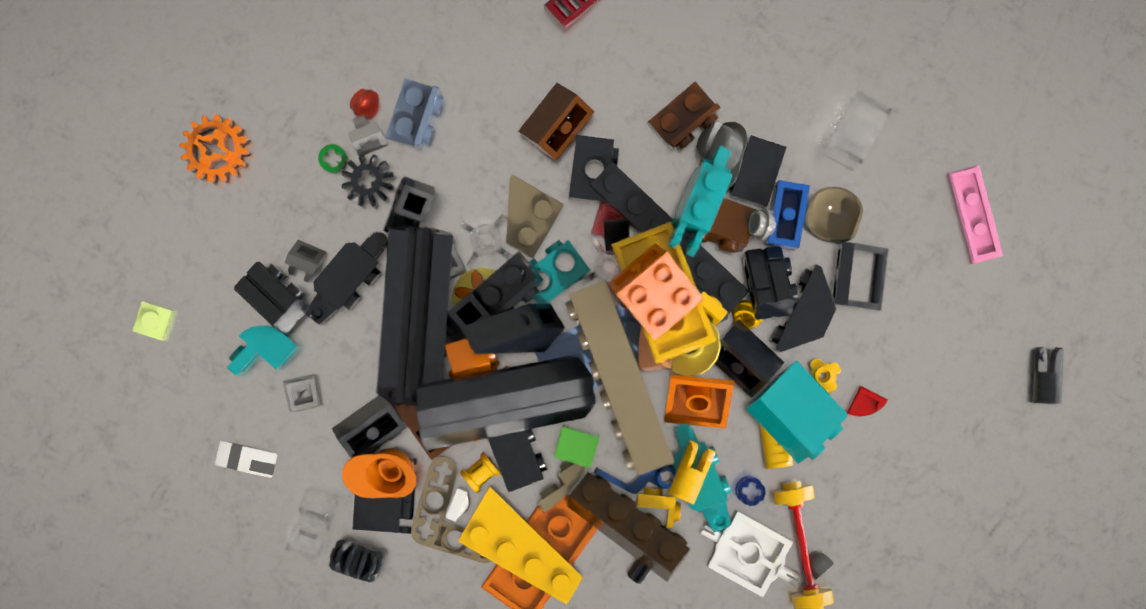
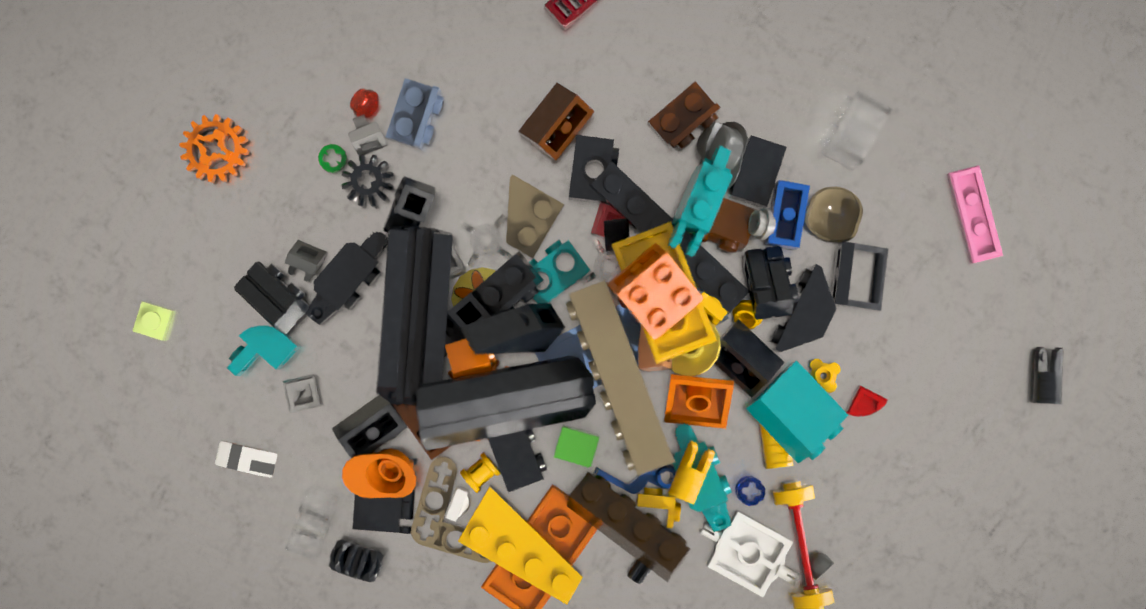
(568, 478): dark tan slope -> none

